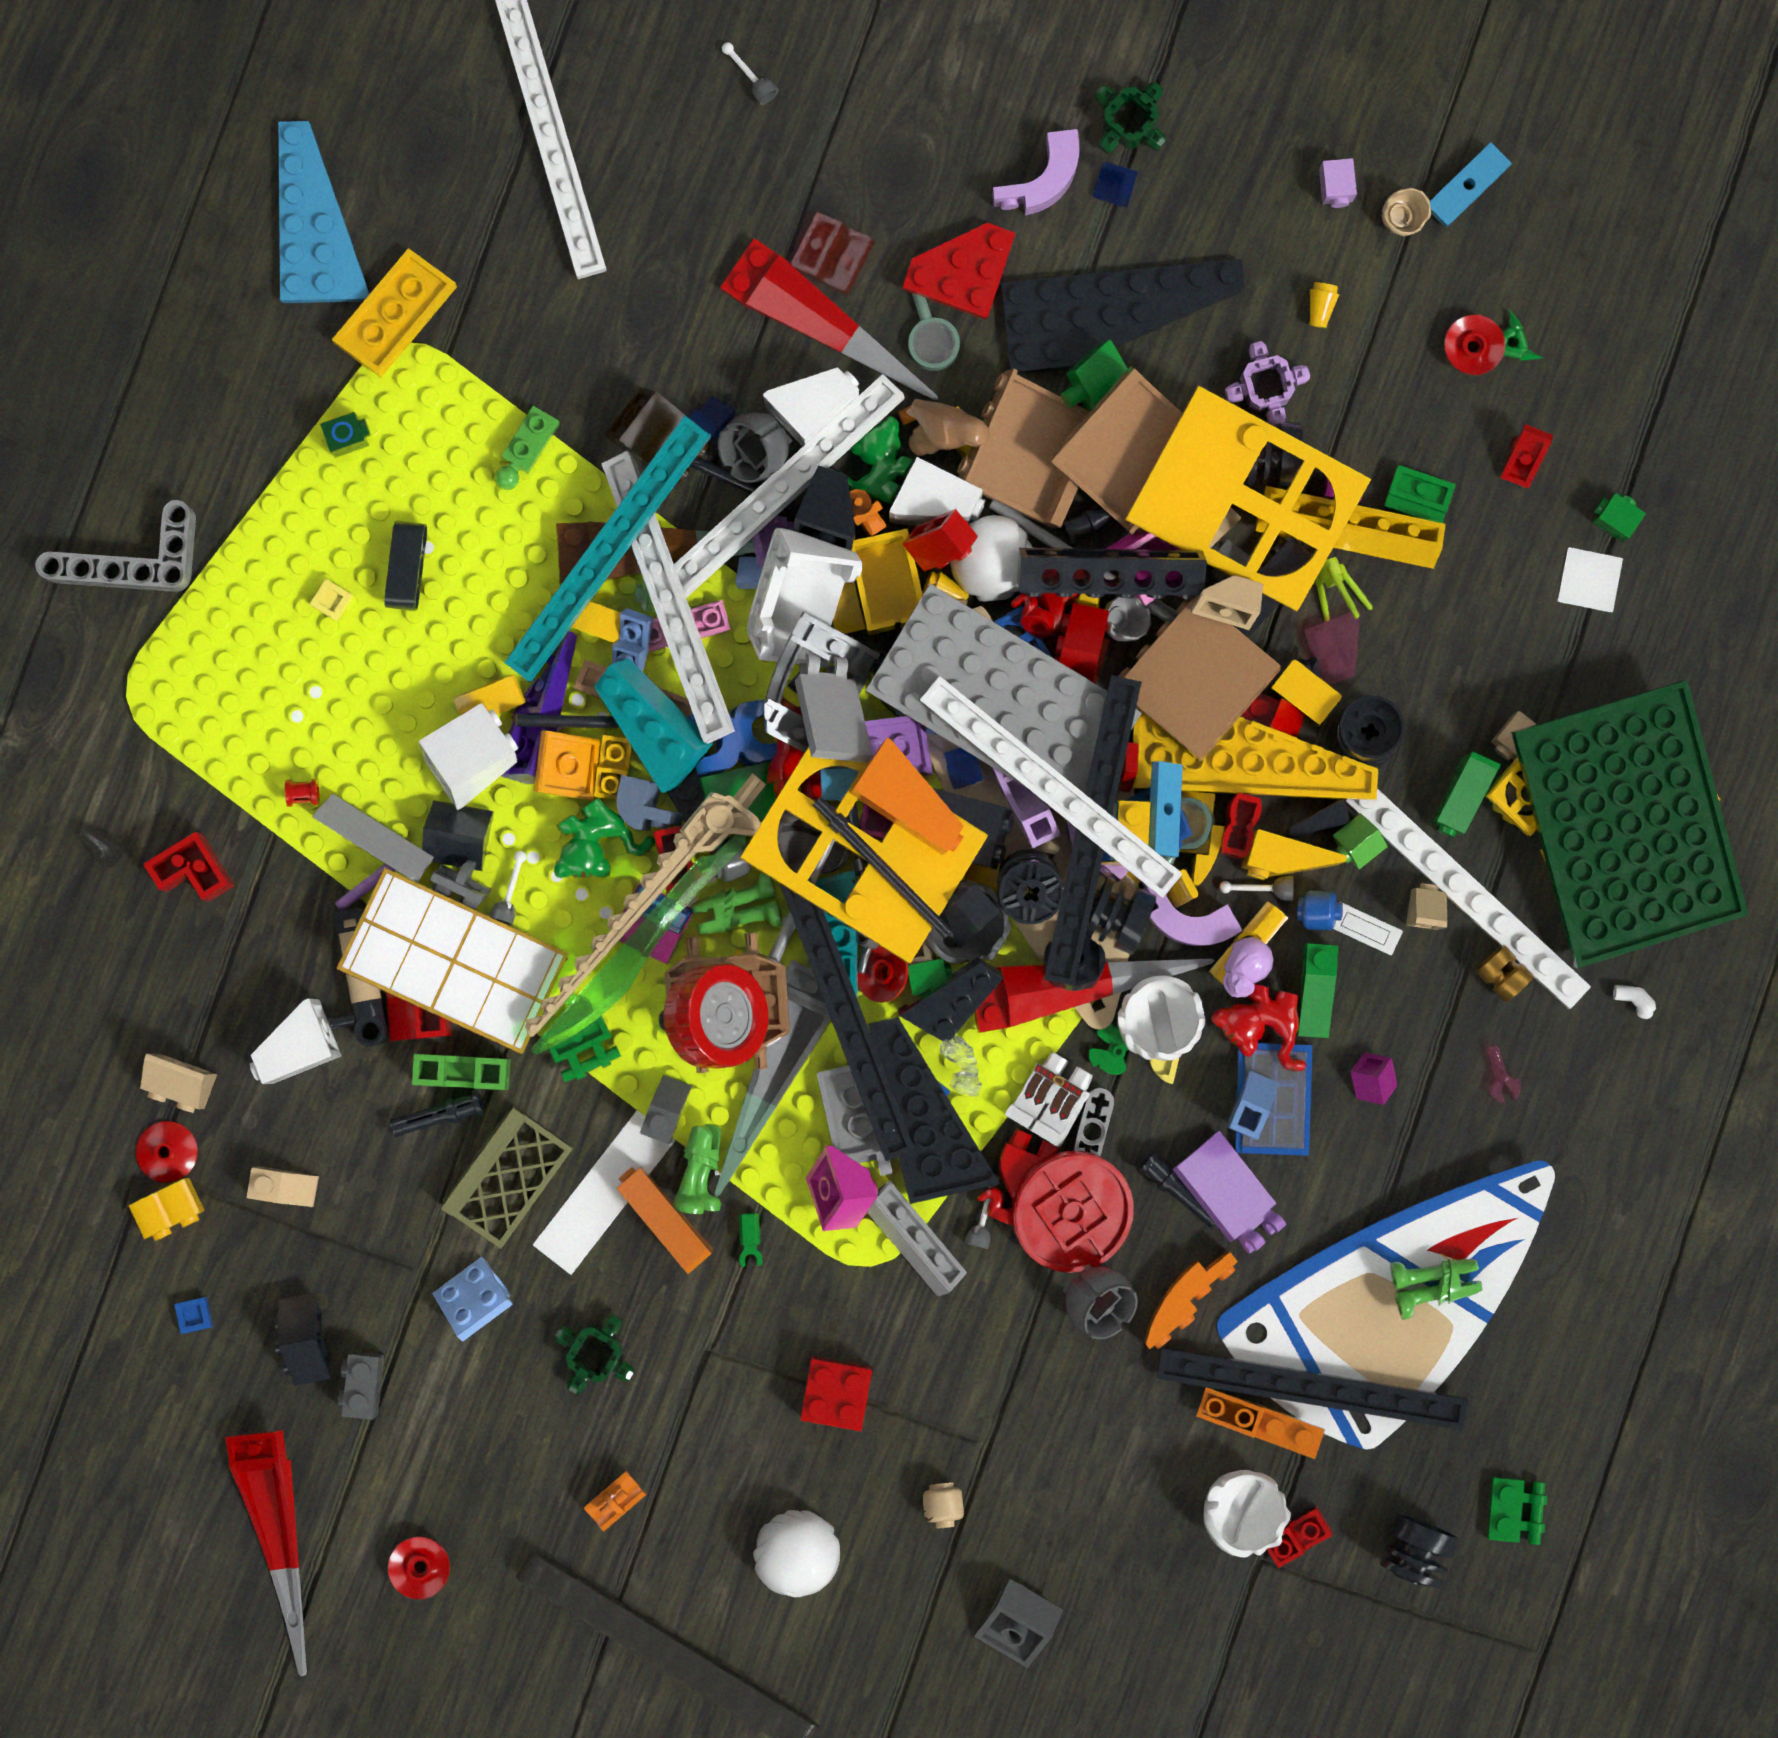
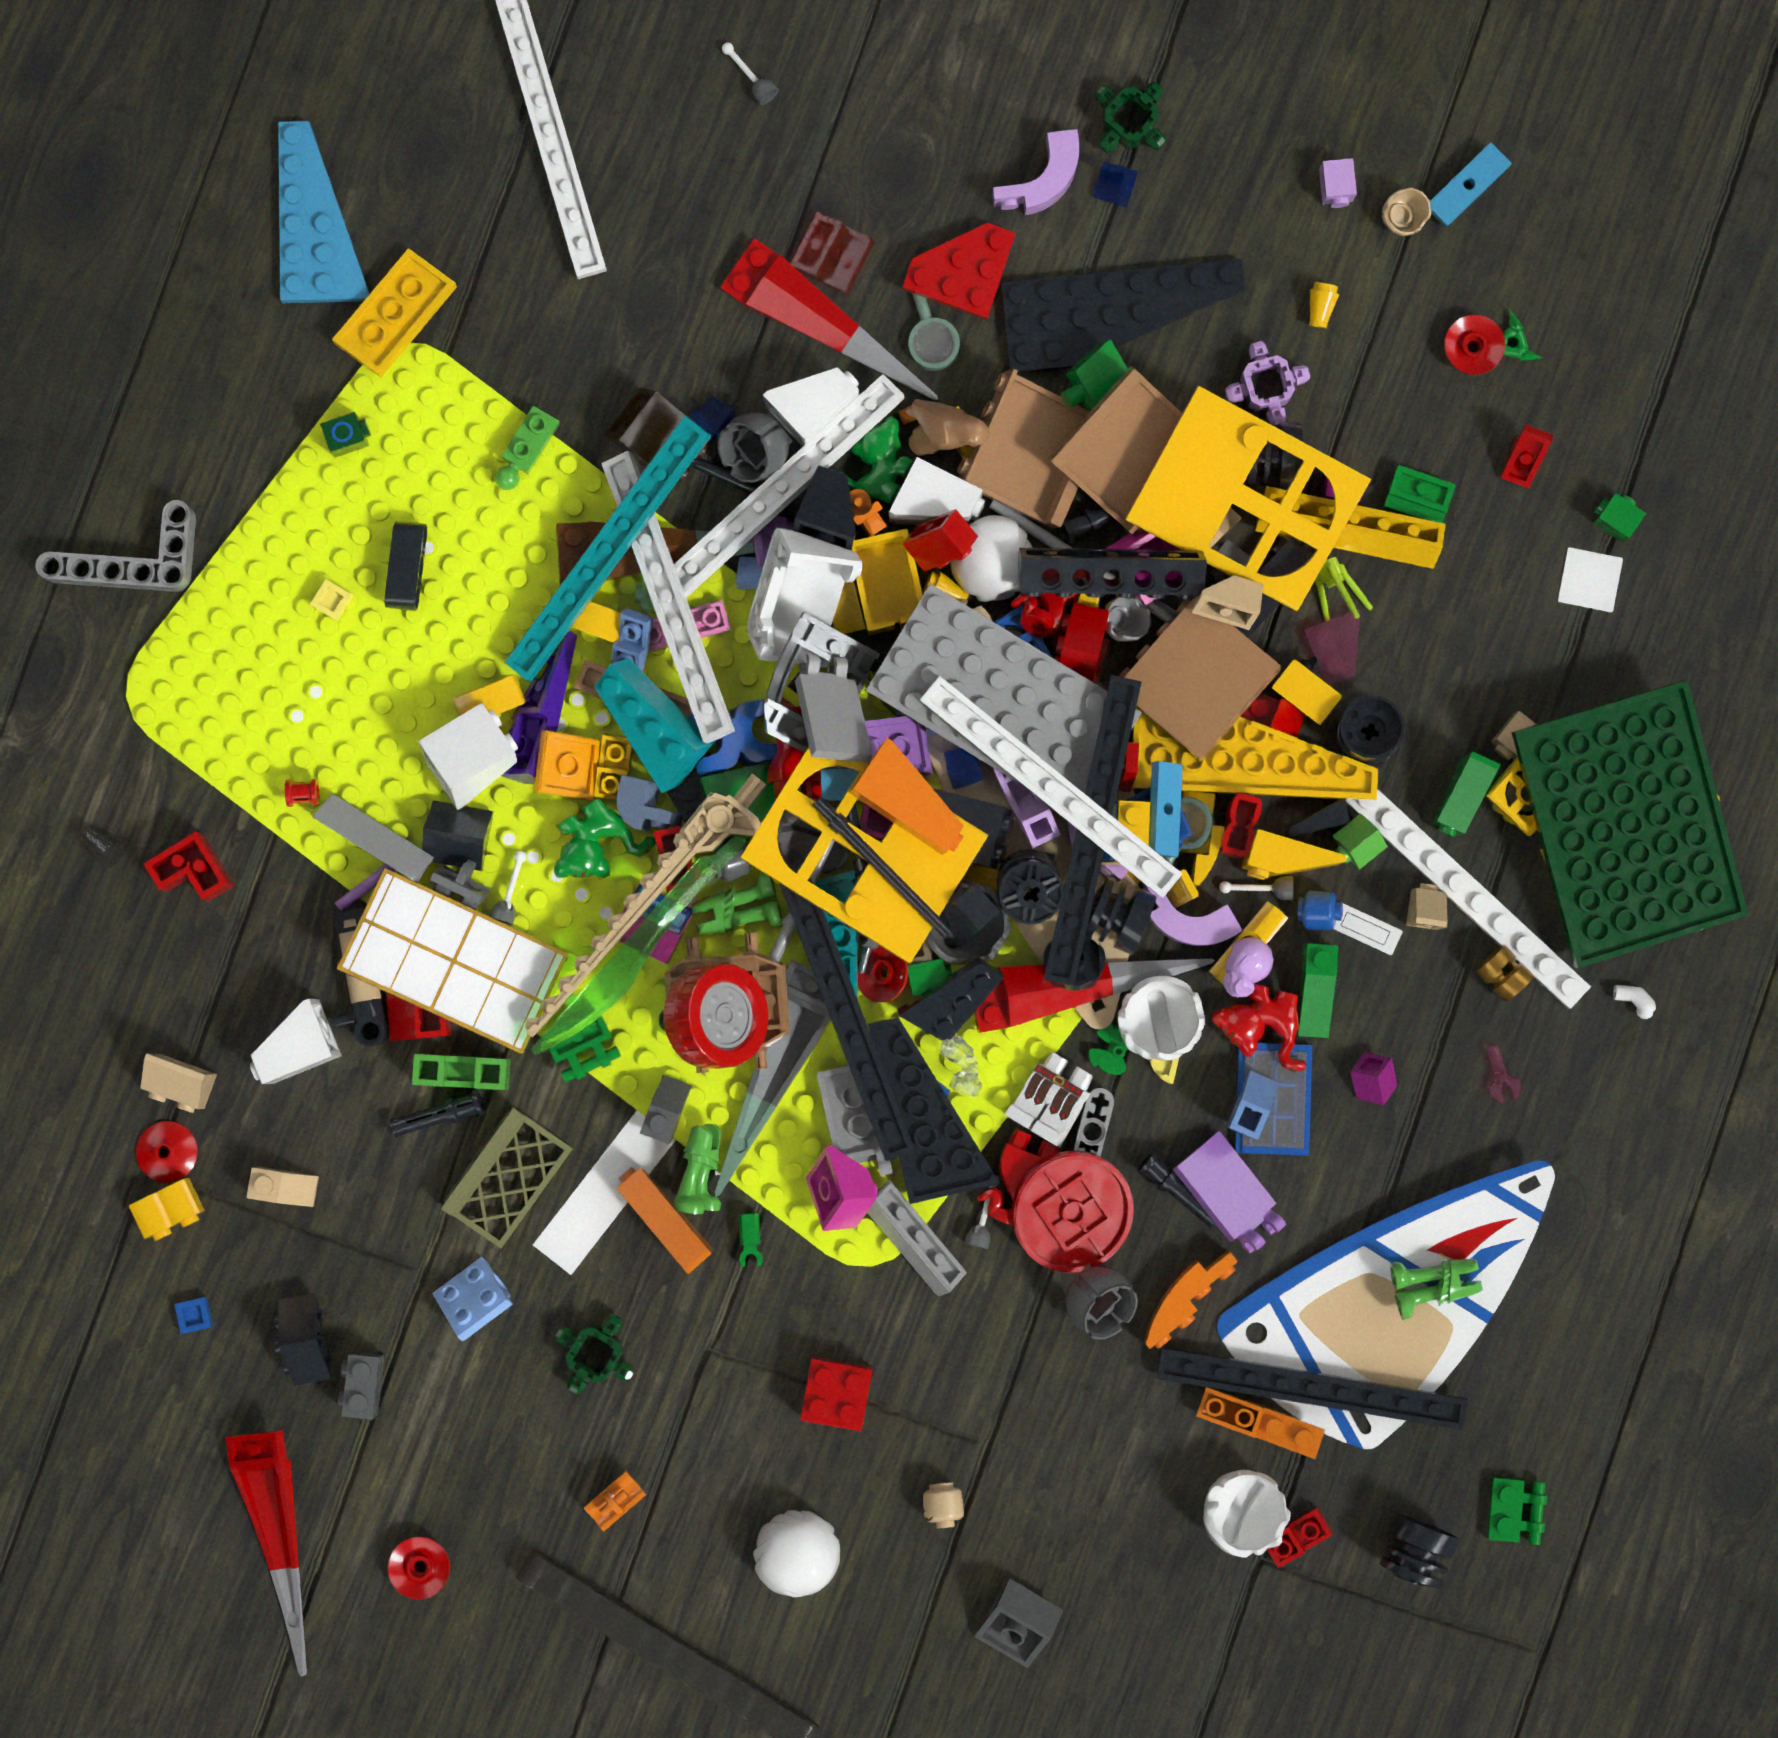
(570, 721): black bar -> none

